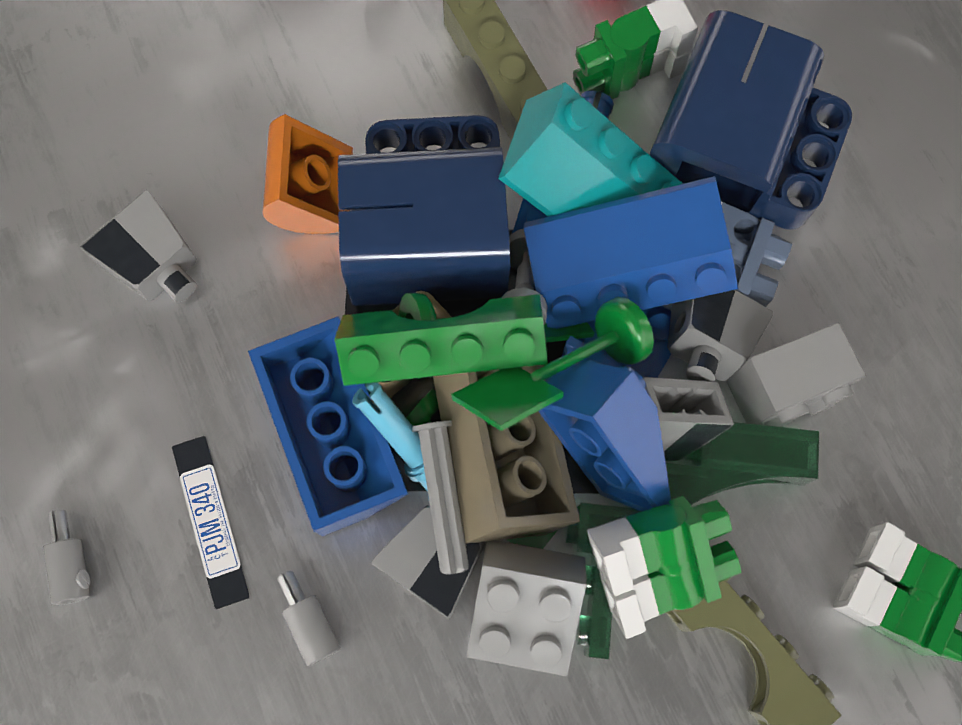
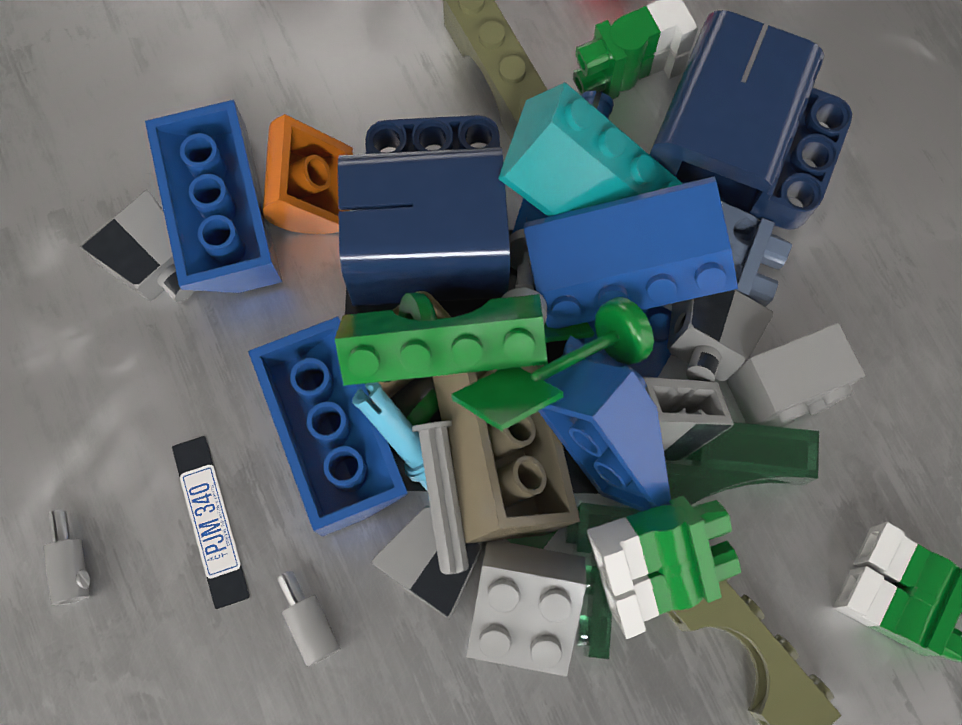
(212, 200): none -> blue slope

